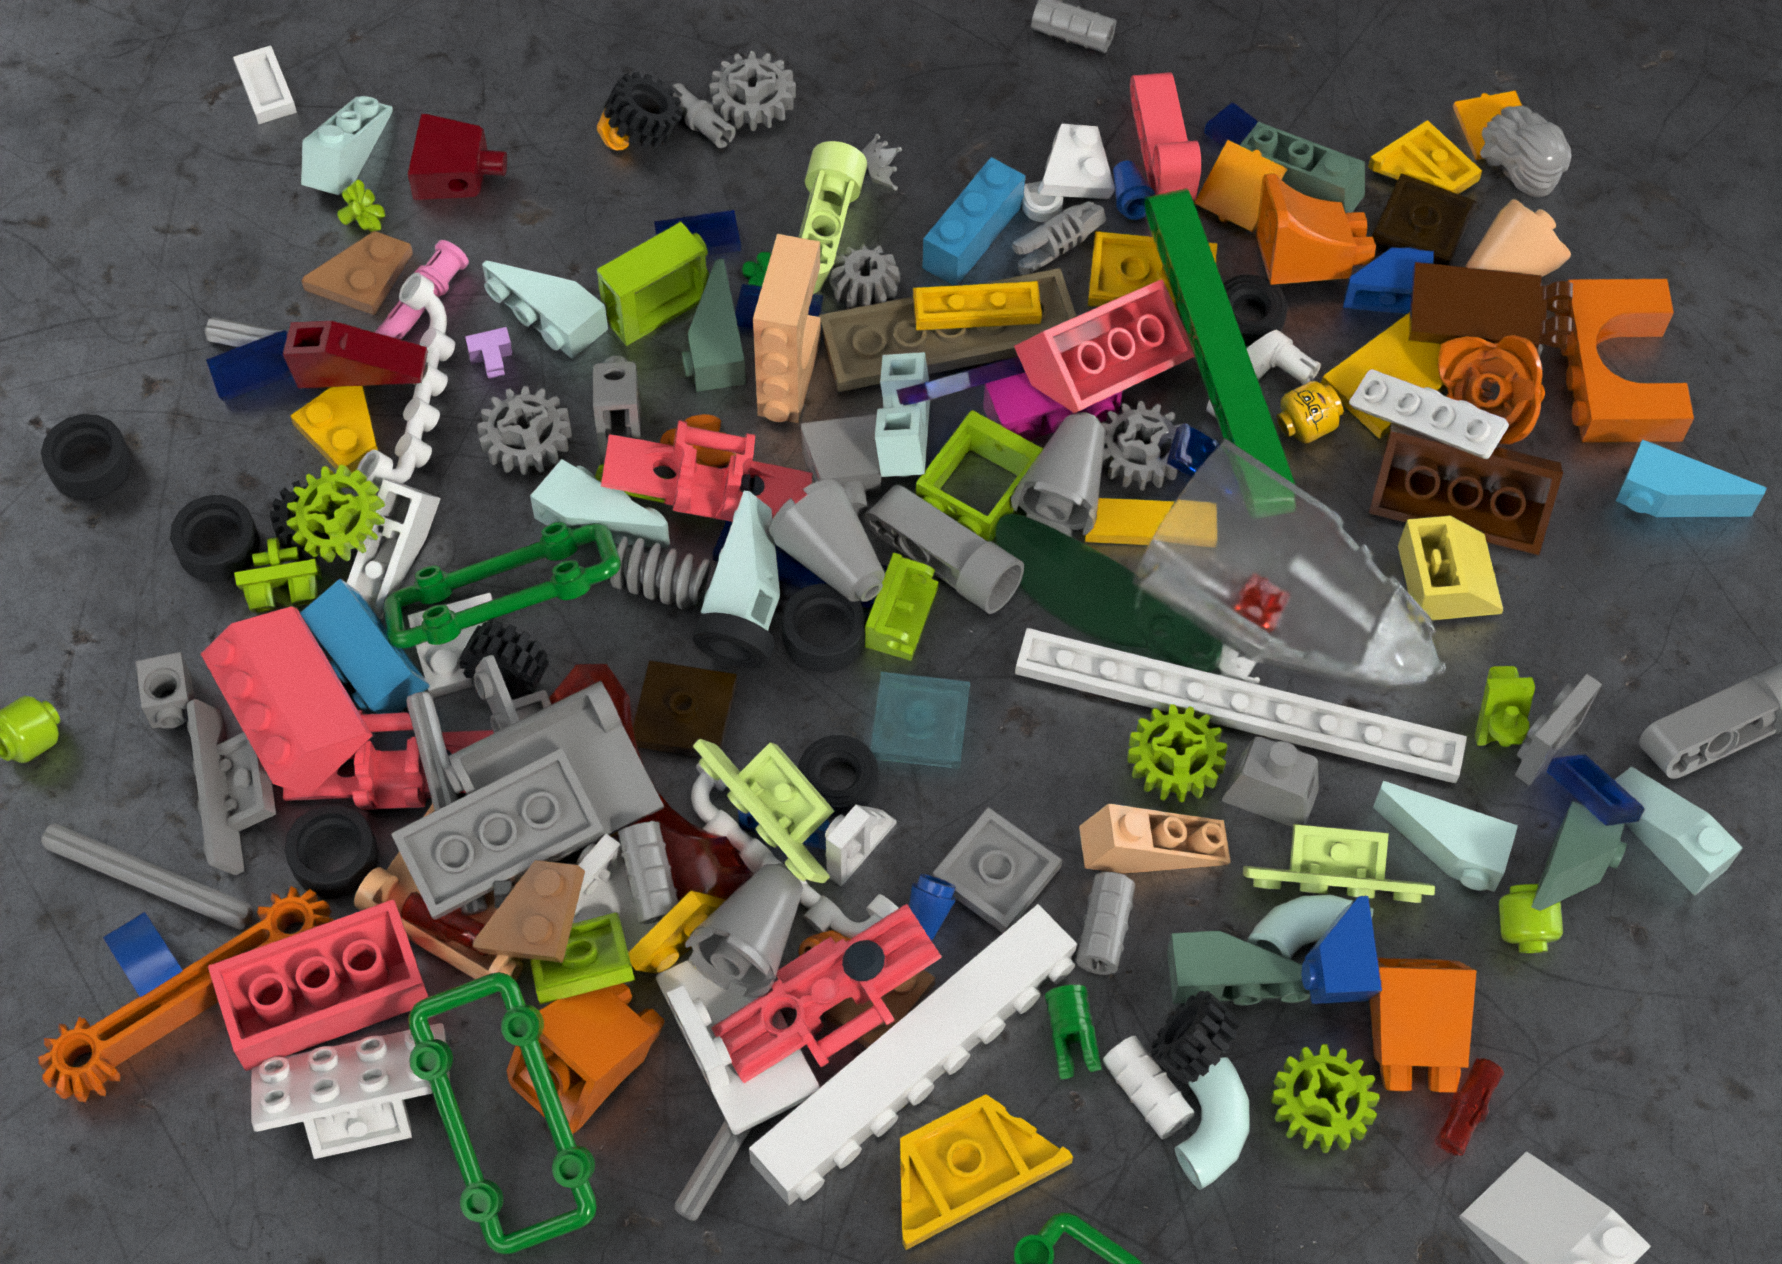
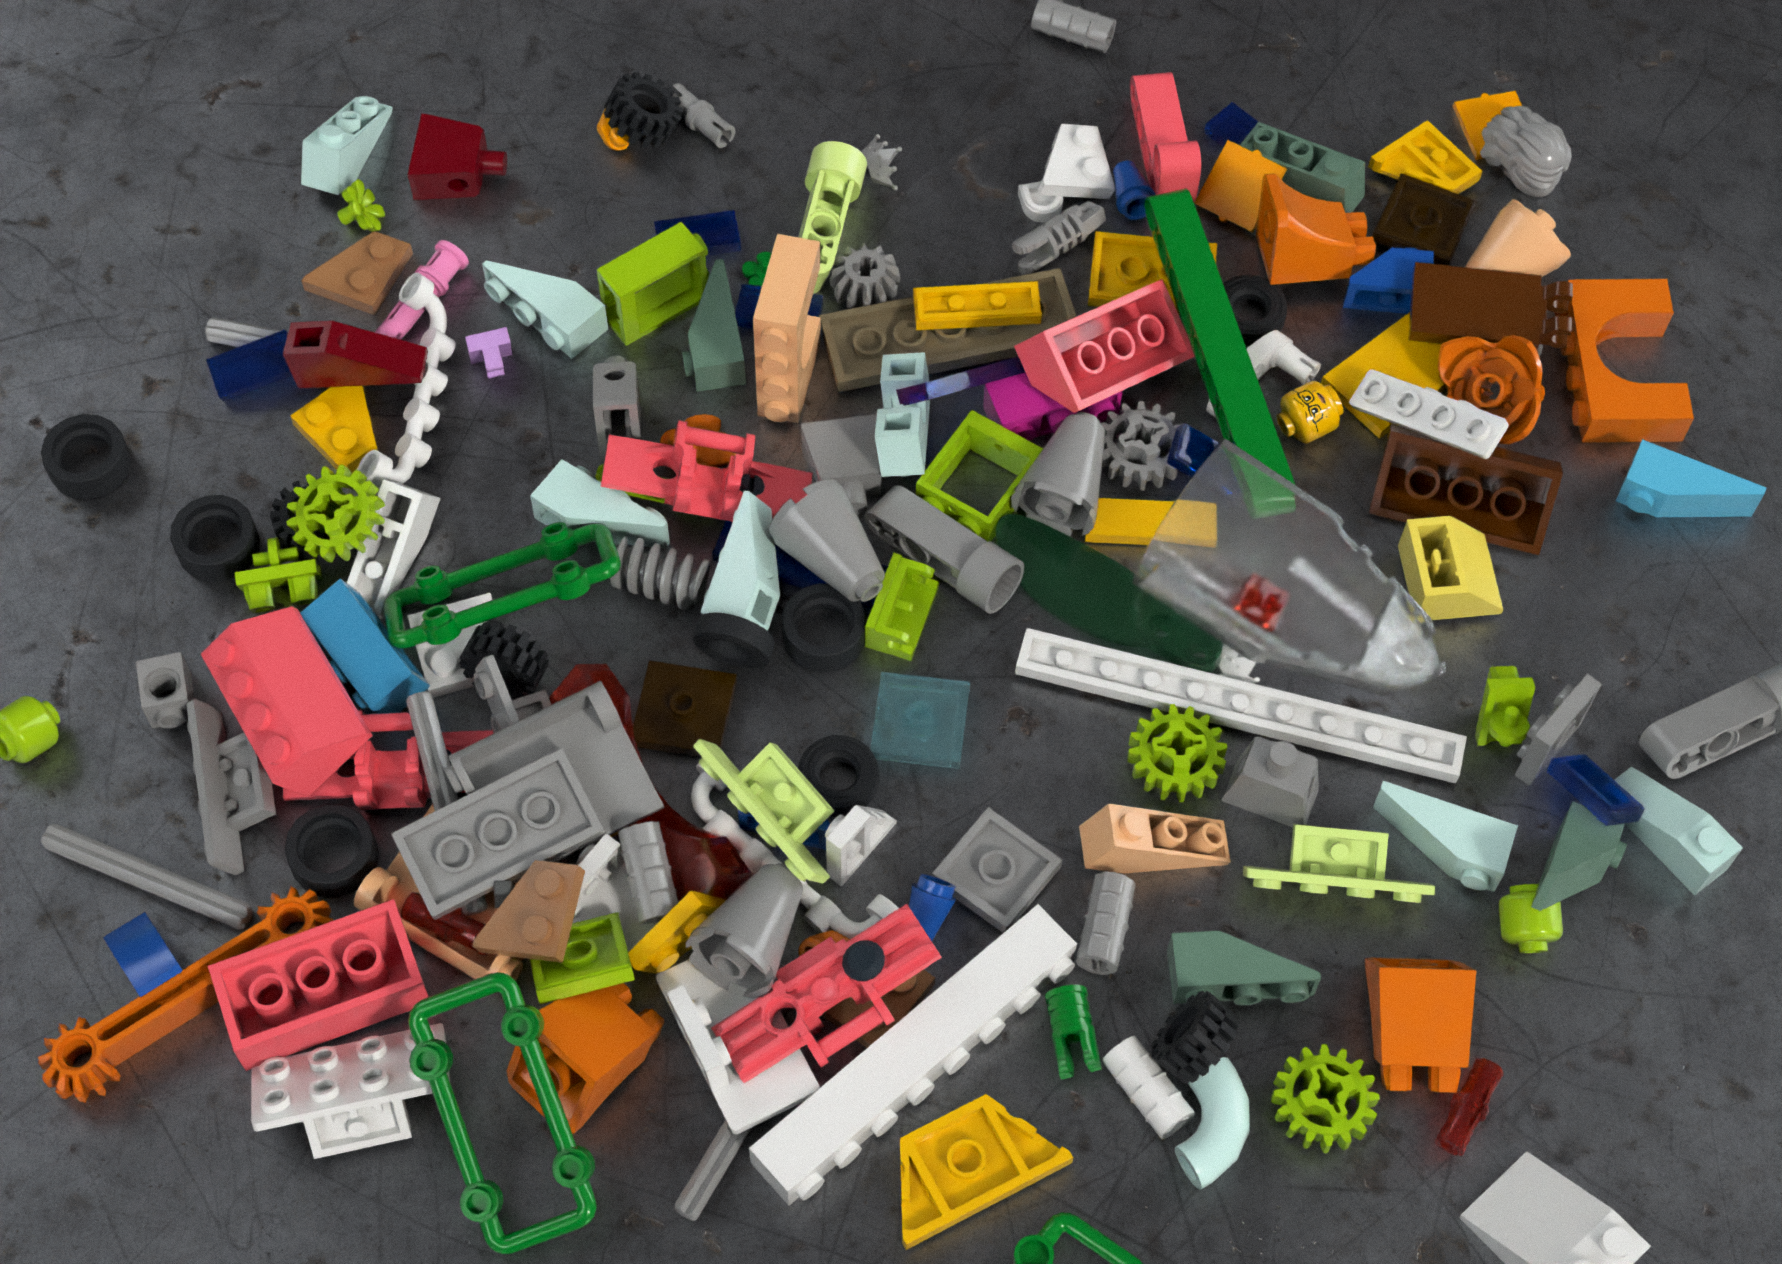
(264, 84): white tile -> none
(524, 430): light grey gear -> none
(752, 90): light grey gear -> none
(973, 221): dark azure brick -> none
(1297, 923): light aqua cylinder -> none
(1344, 959): blue slope -> none

